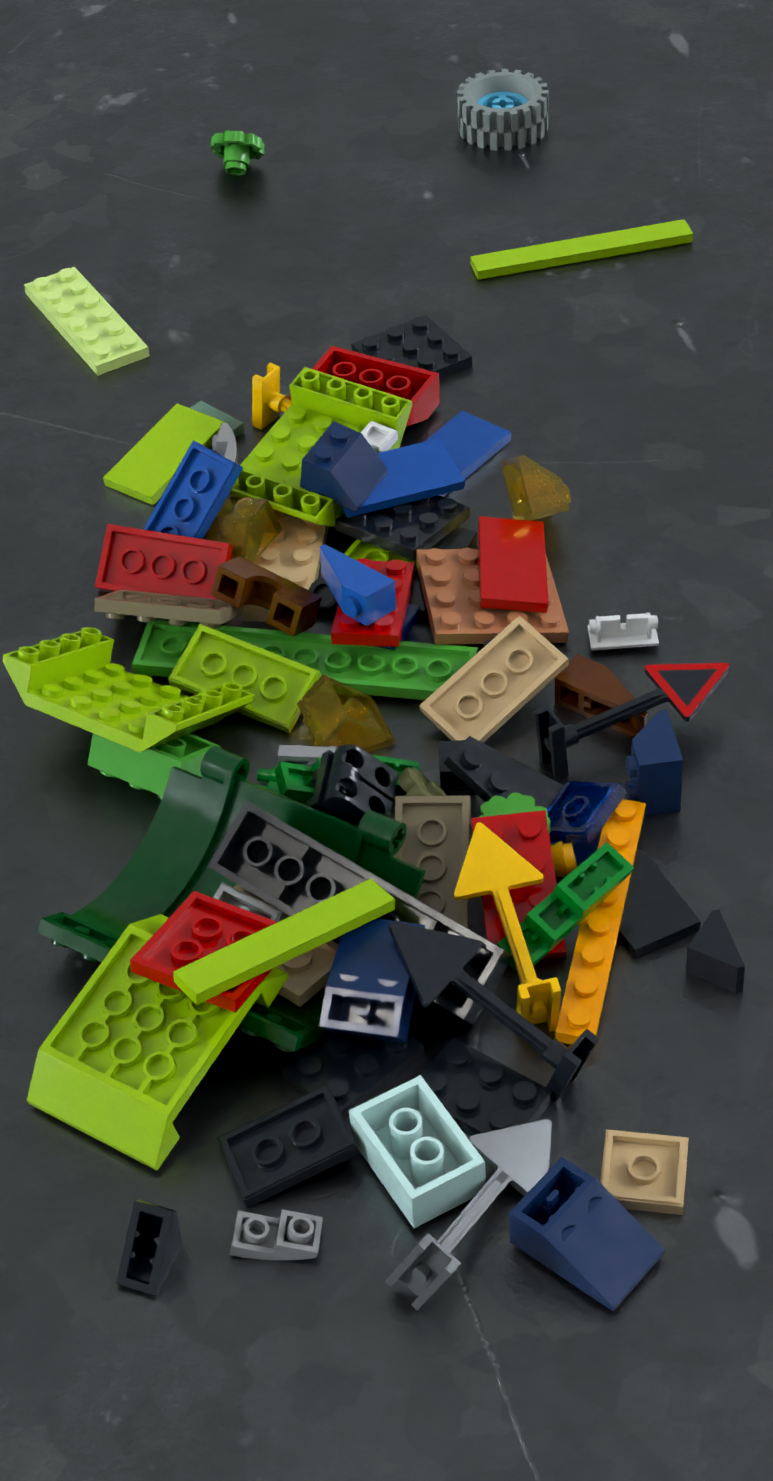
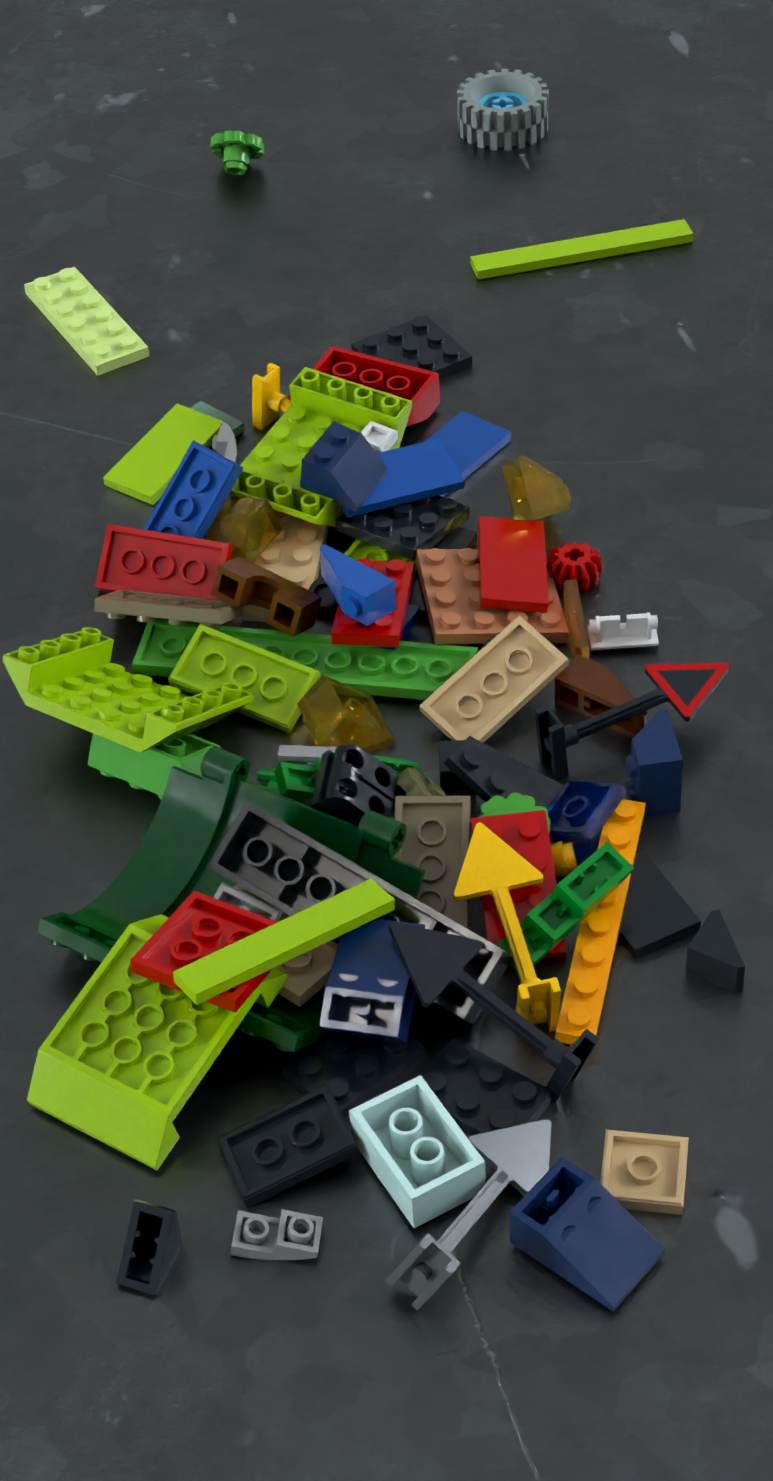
(575, 563): none -> red gear
(575, 619): none -> clear orange tile

